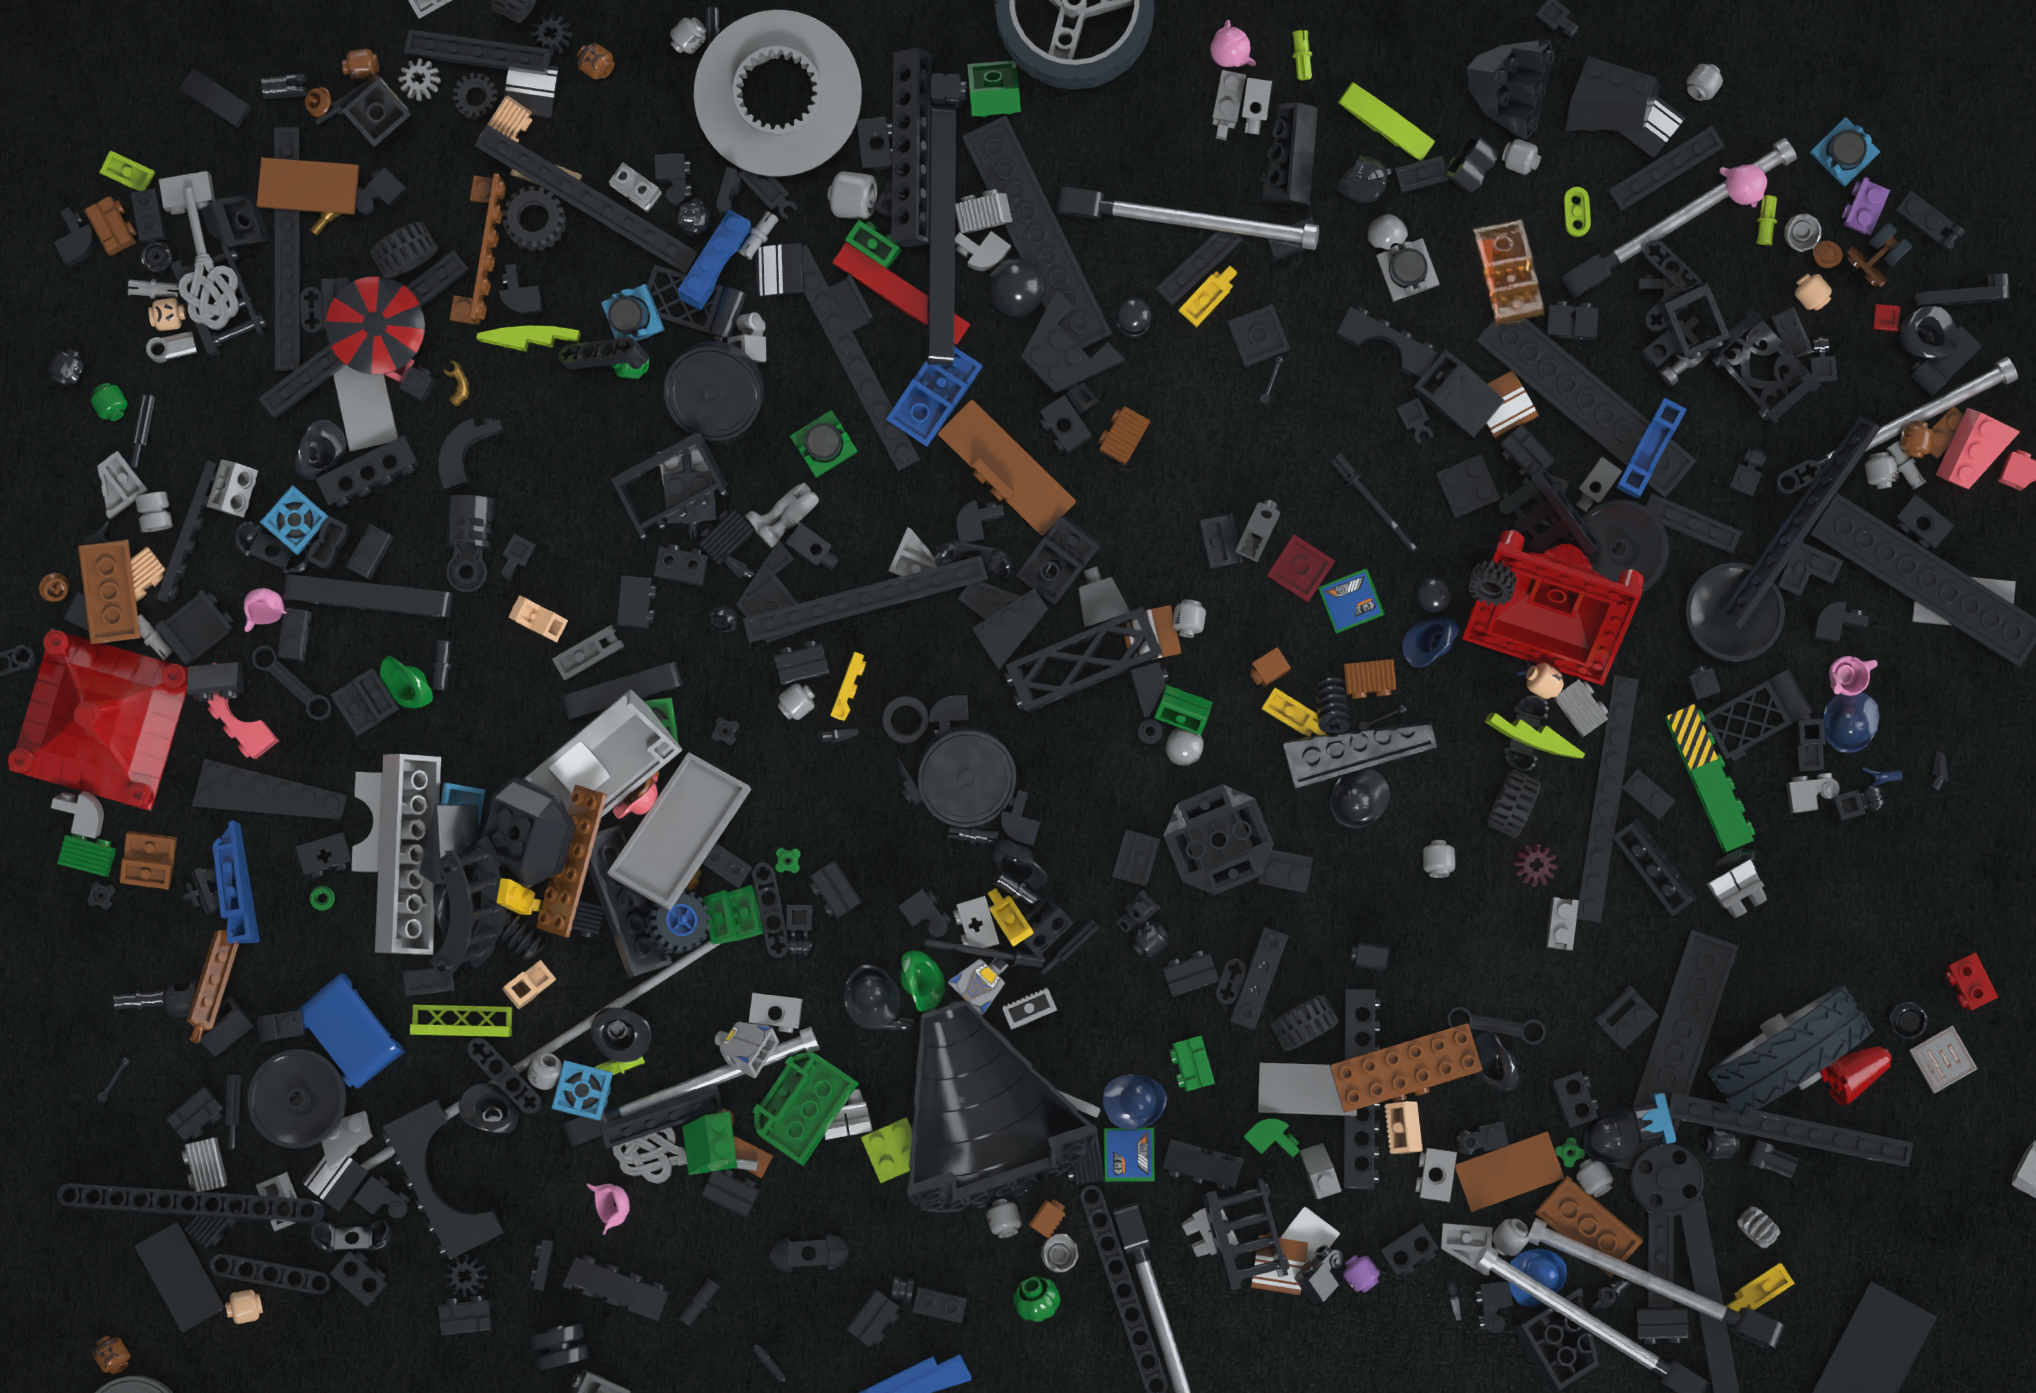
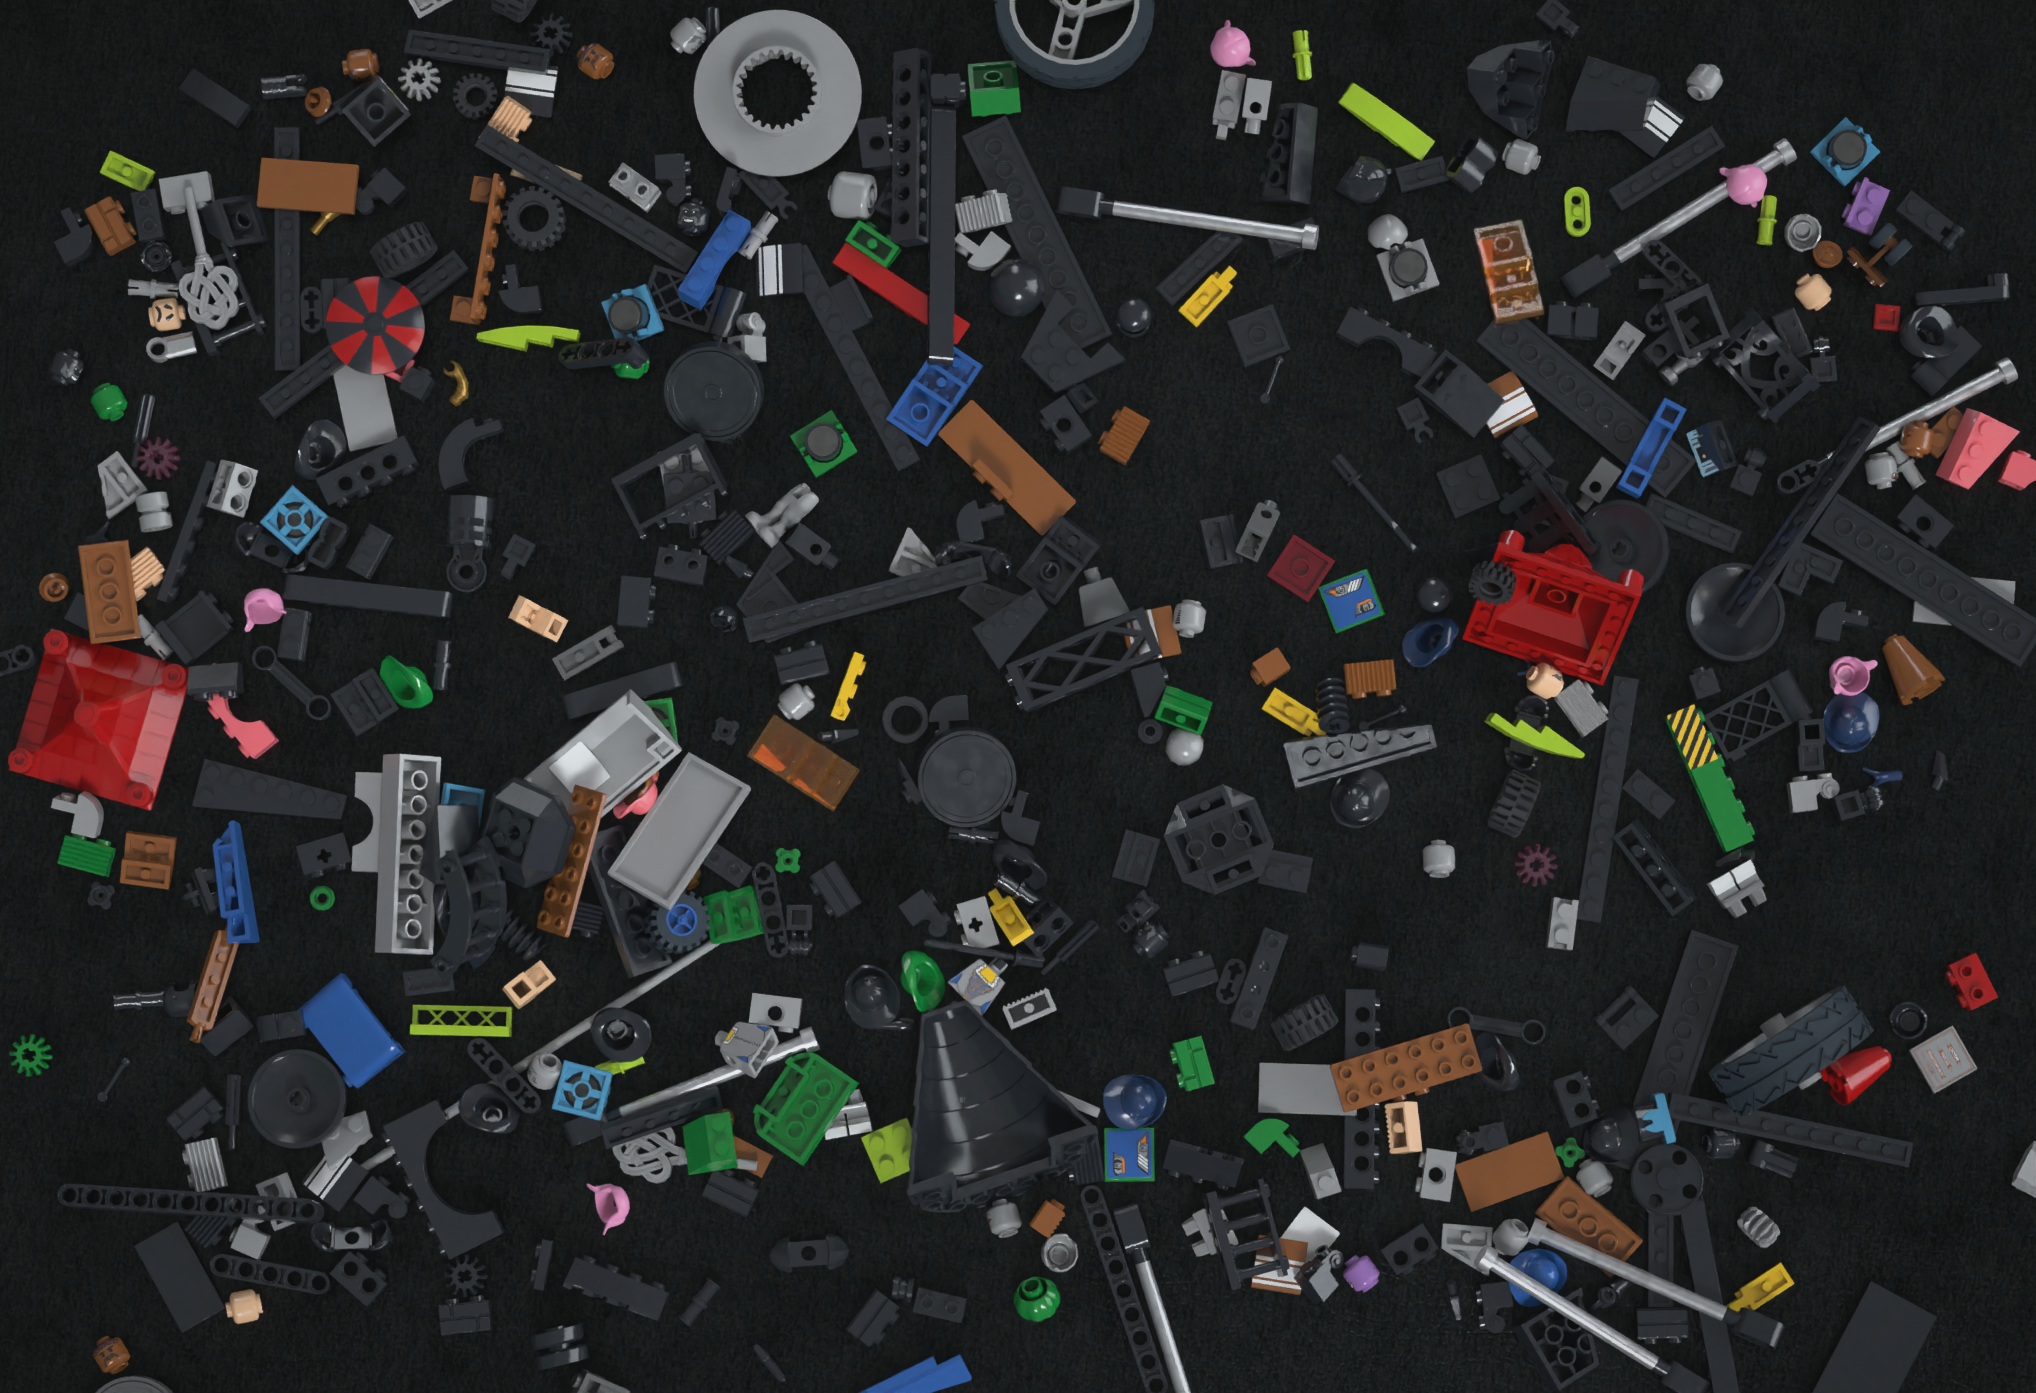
(29, 1064): none -> green gear
(154, 467): none -> clear pink gear
(248, 1237): none -> light grey brick
(517, 898): yellow hinge -> none
(803, 762): none -> clear orange slope
(1619, 350): none -> light grey brick
(1711, 448): none -> black panel
(1910, 669): none -> dark orange cone

